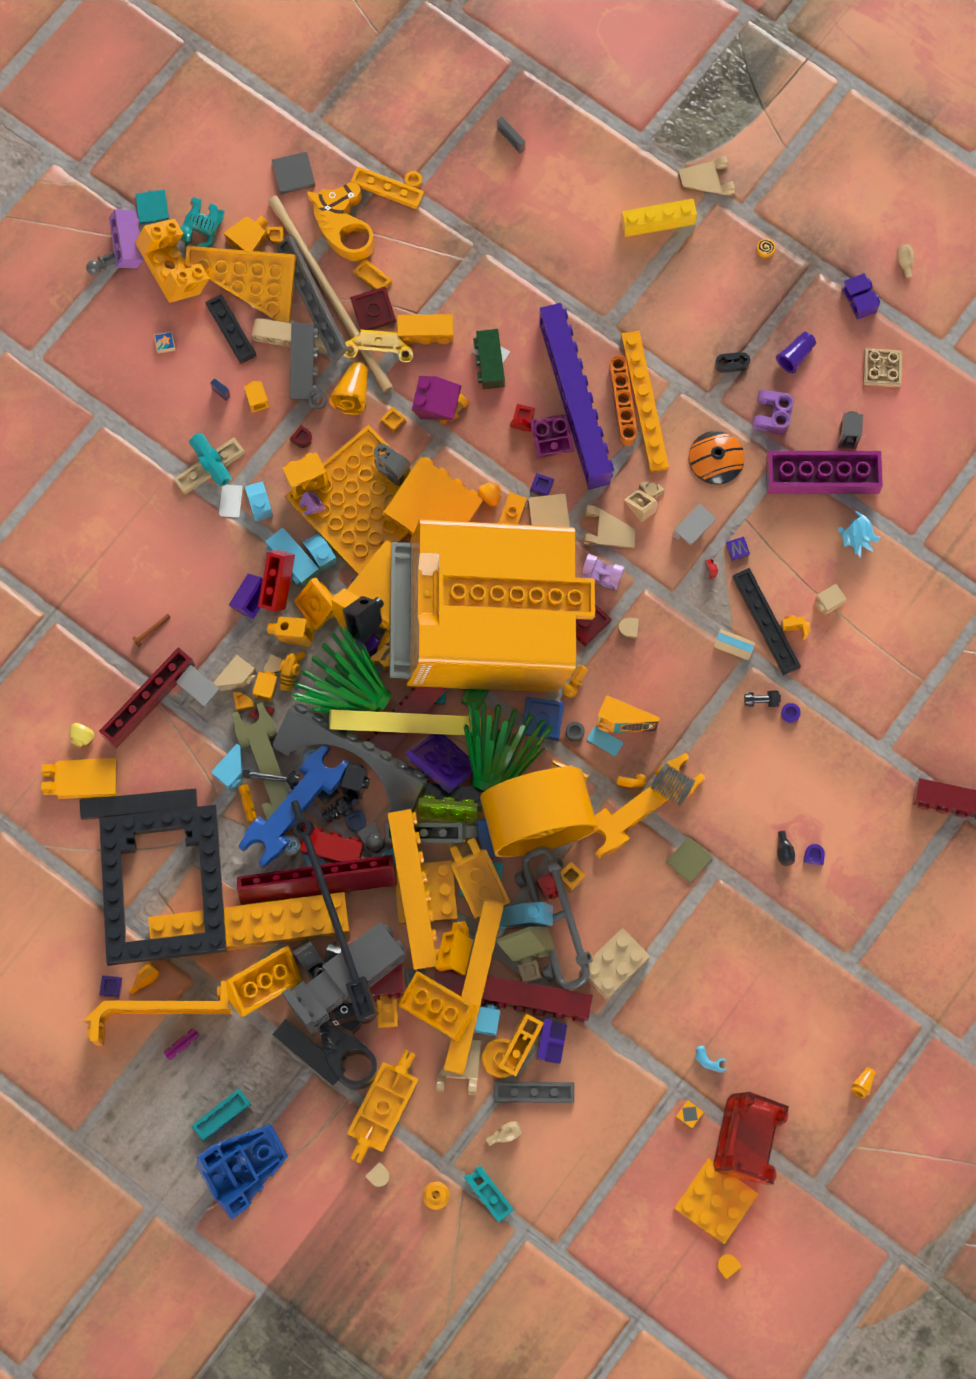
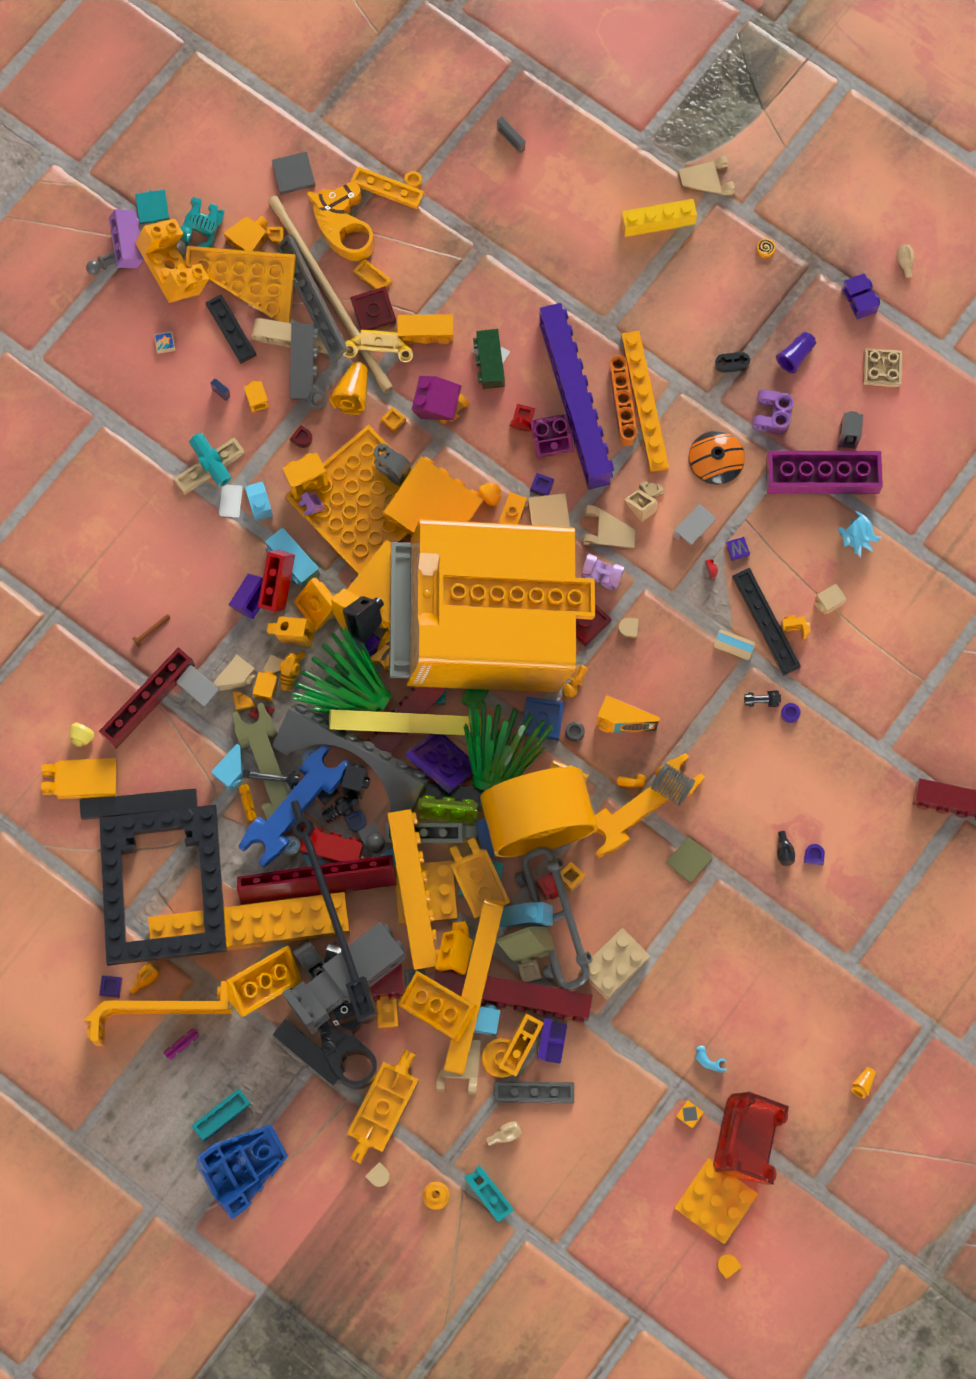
(320, 552): medium azure slope -> none
(605, 741): medium azure sticker -> none

